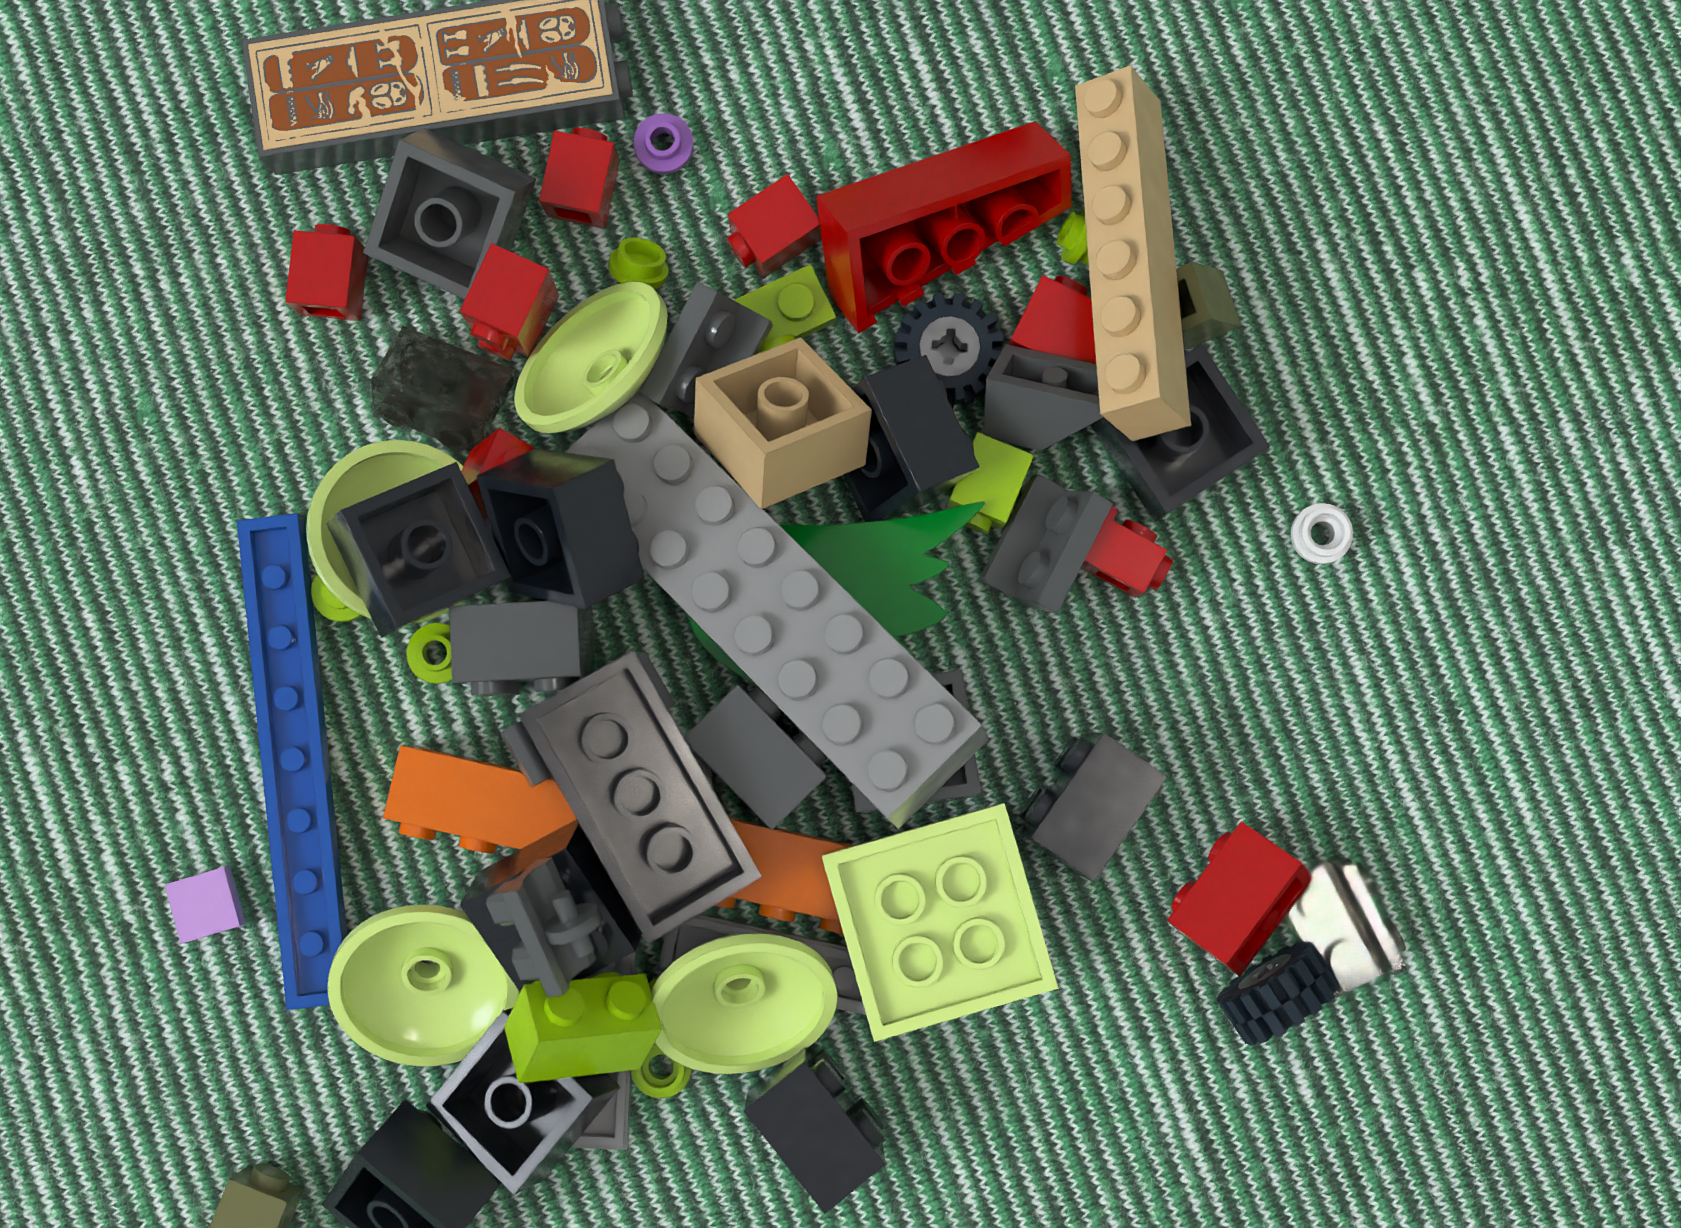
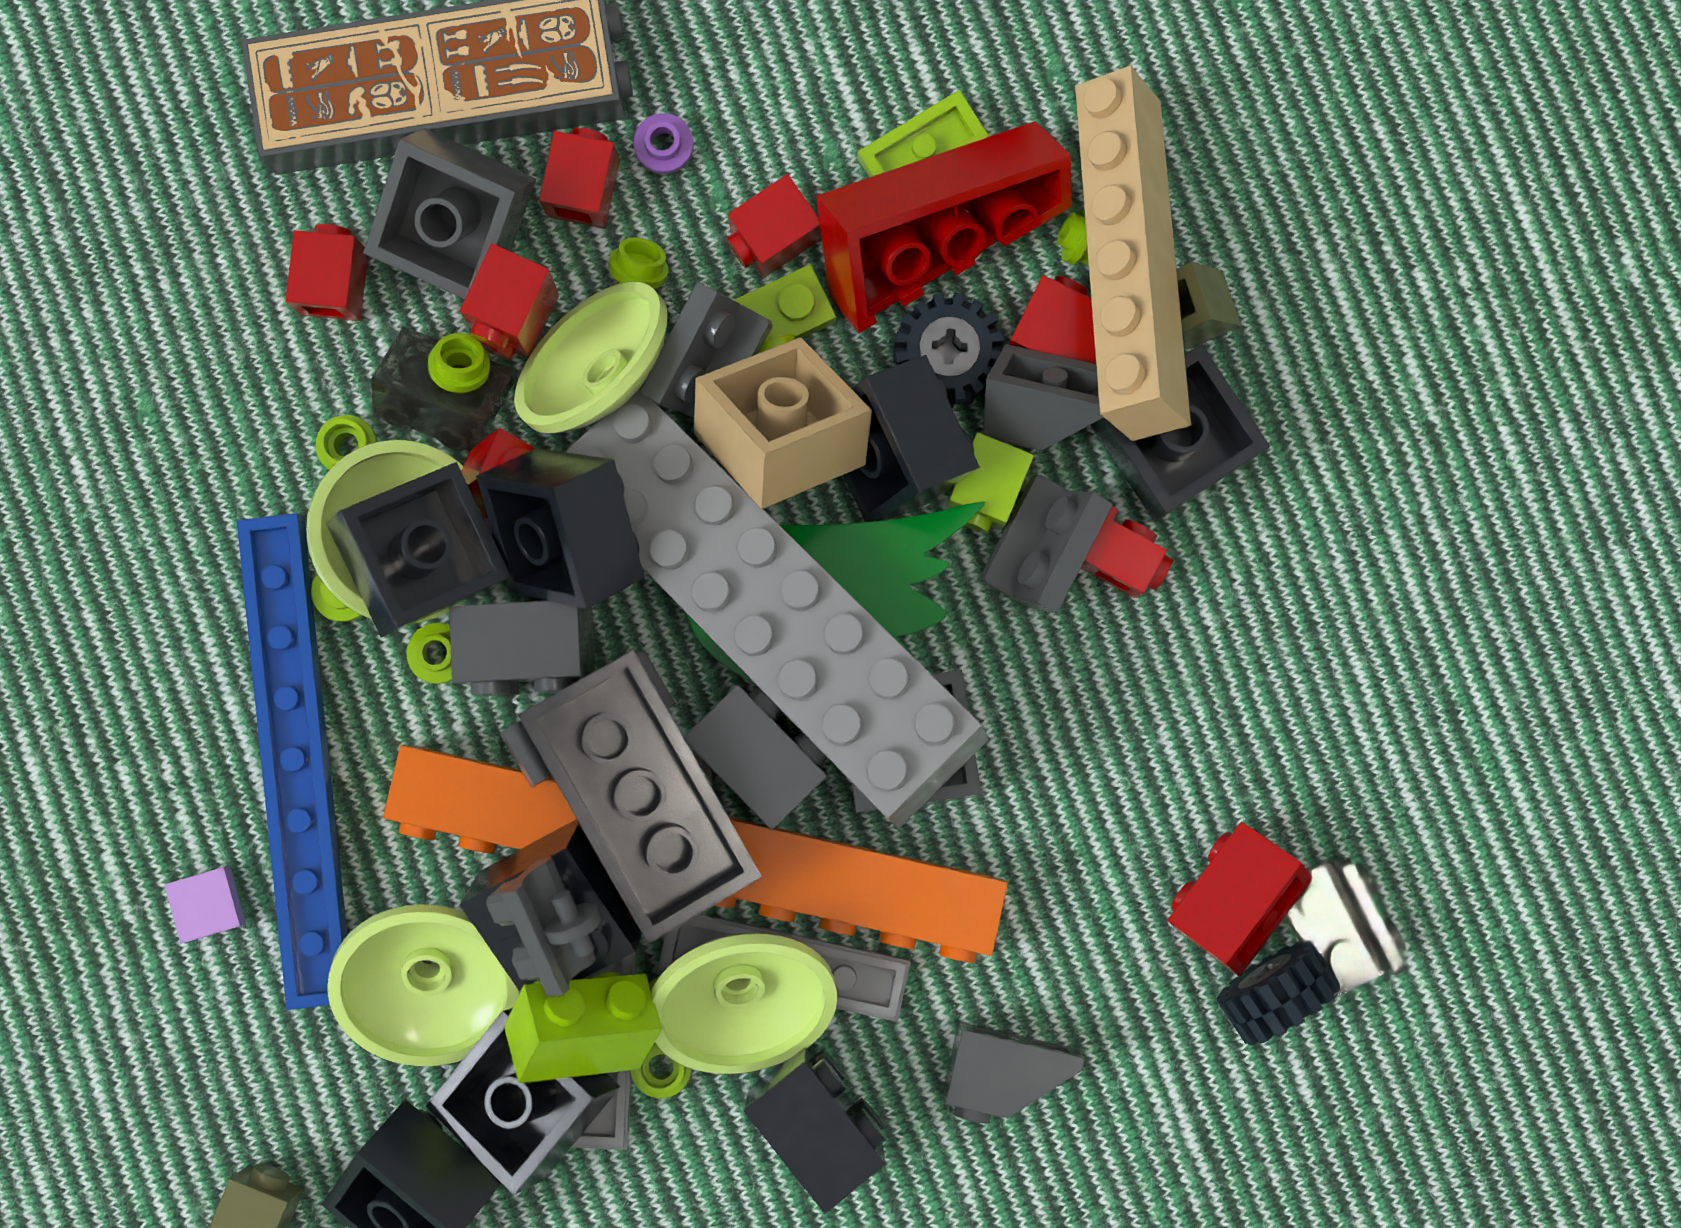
(335, 431): none -> lime plate
(459, 350): none -> lime plate
(931, 132): none -> lime plate
(939, 921): yellowish green plate -> none
(1003, 1072): none -> dark grey slope
(1090, 803): black brick -> none
(1339, 529): white plate -> none

